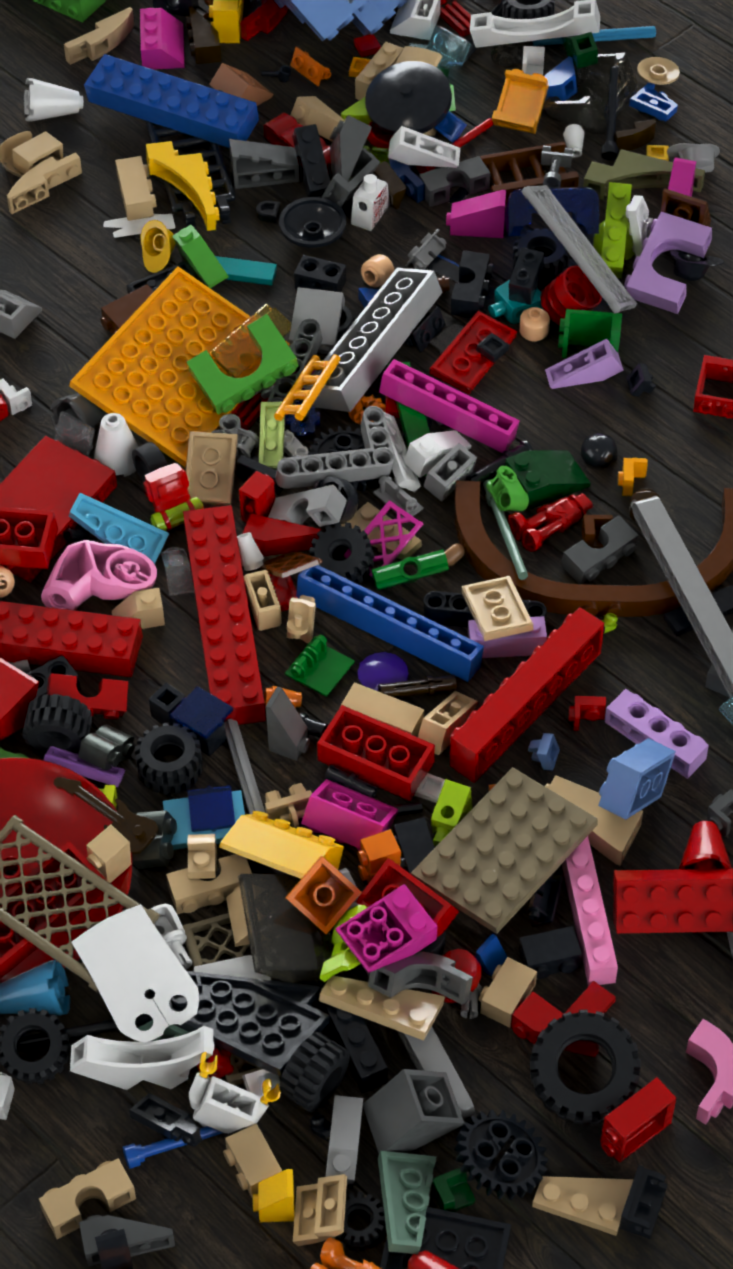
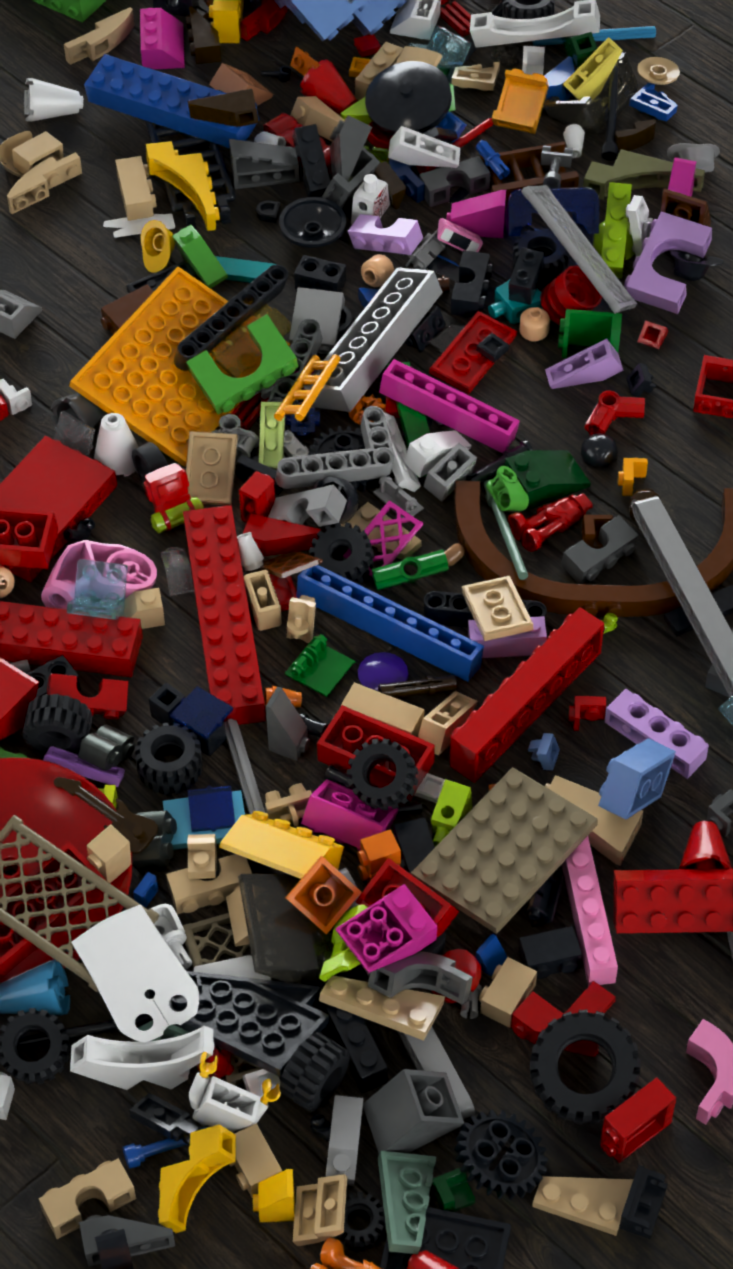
(99, 589): none -> clear light blue bracket
(118, 527): medium azure wing -> none
(146, 890): none -> blue tile
(179, 1183): none -> yellow arch
(228, 109): none -> dark brown slope
(232, 315): none -> black beam
(268, 138): none -> white cone
(328, 87): none -> red cone
(368, 759): none -> black tyre
(399, 238): none -> lavender arch
(442, 134): none -> black tile
(458, 236): none -> slope
(476, 76): none -> tan wing
(492, 159): none -> blue axle
(594, 72): none -> light yellow slope
(610, 407): none -> red piece
(652, 335): none -> red slope
(657, 151): yellow tile -> none

